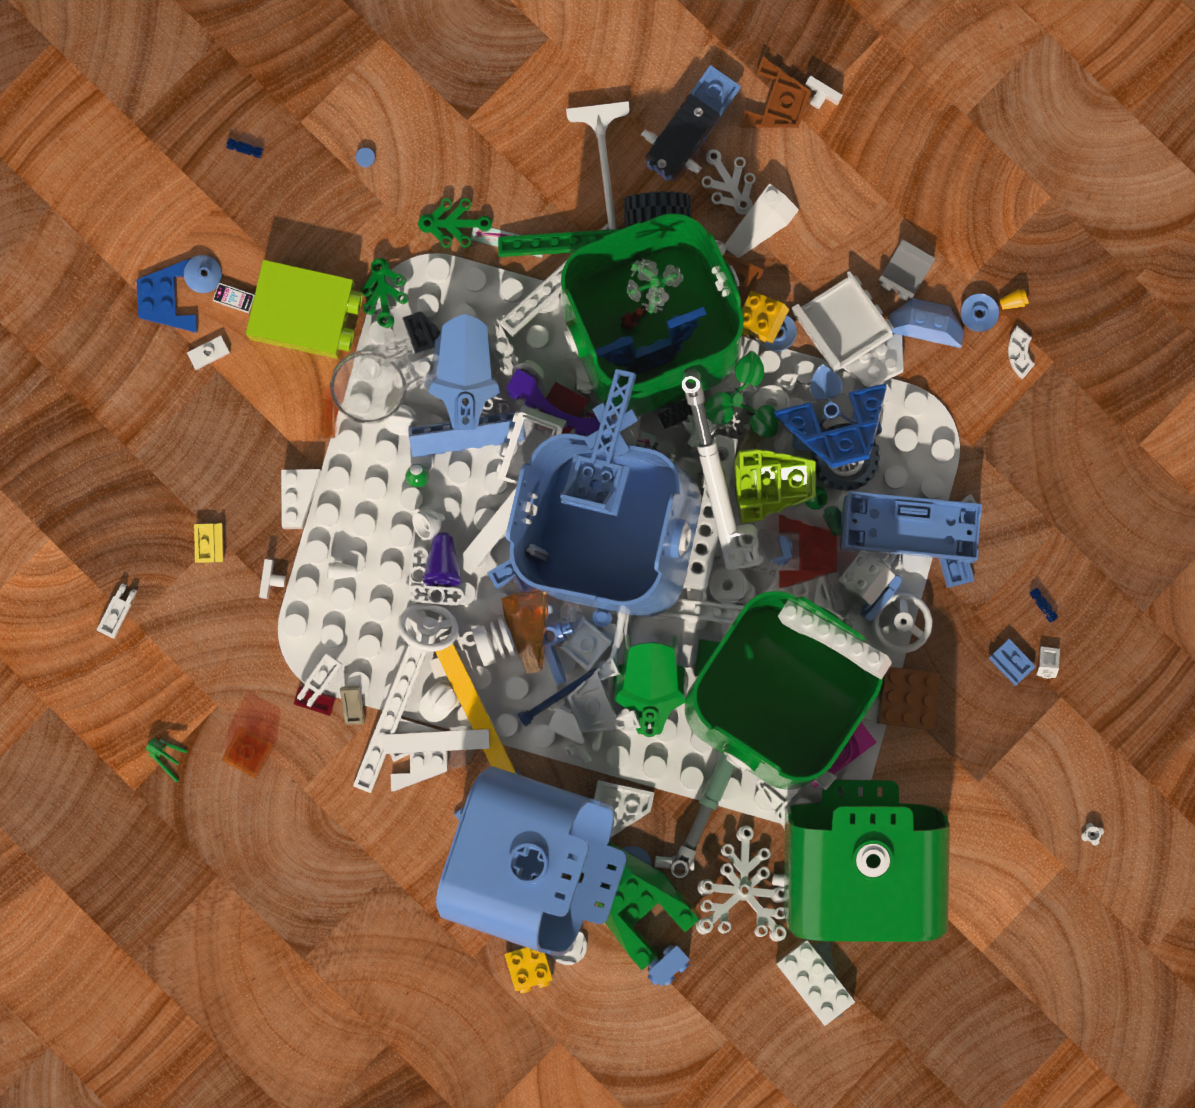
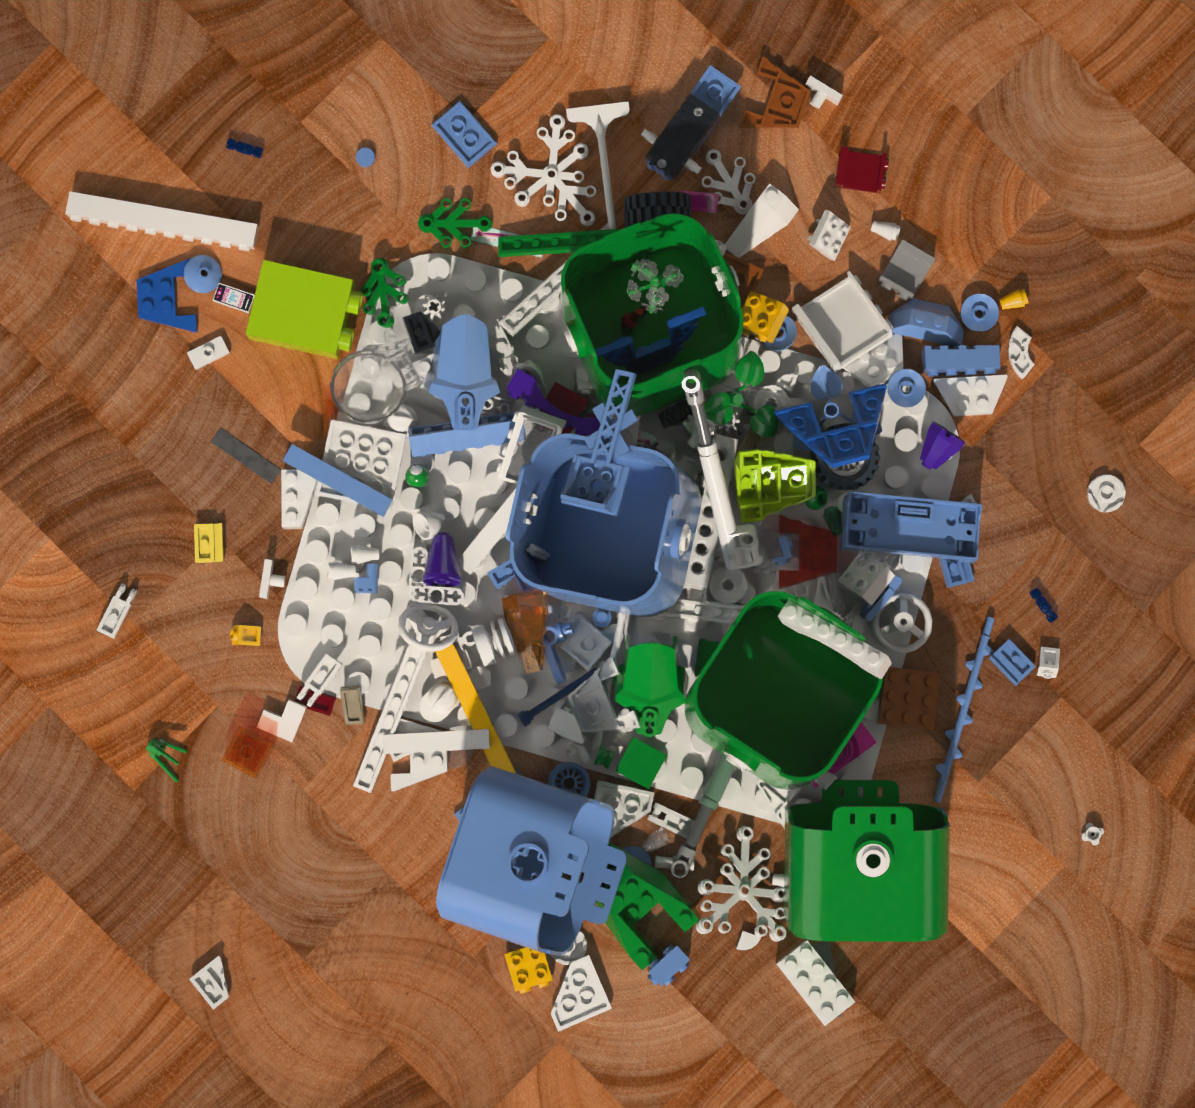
(162, 220): none -> white brick
(212, 983): none -> white wing
(245, 456): none -> flat silver sticker
(245, 635): none -> yellow bracket
(285, 725): none -> white tile
(337, 480): none -> medium blue tile
(364, 554): none -> white cone
(365, 455): none -> white plate
(367, 584): none -> medium blue piece
(434, 301): none -> white gear
(464, 134): none -> medium blue tile
(566, 192): none -> white plant
(576, 767): none -> medium blue wheel
(579, 995): none -> white plate
(604, 757): none -> green wheel
(640, 763): none -> green tile
(656, 840): none -> clear cone
(673, 821): none -> white plate
(703, 201): none -> dark pink tile
(747, 941): none -> white tile
(829, 235): none -> white plate
(861, 171): none -> dark red panel
(886, 229): none -> white cone
(906, 378): none -> medium blue dish
(939, 446): none -> dark purple cone
(960, 359): none -> medium blue wedge
(963, 717): none -> medium blue plant
(971, 394): none -> white wing
(1106, 493): none -> white tile

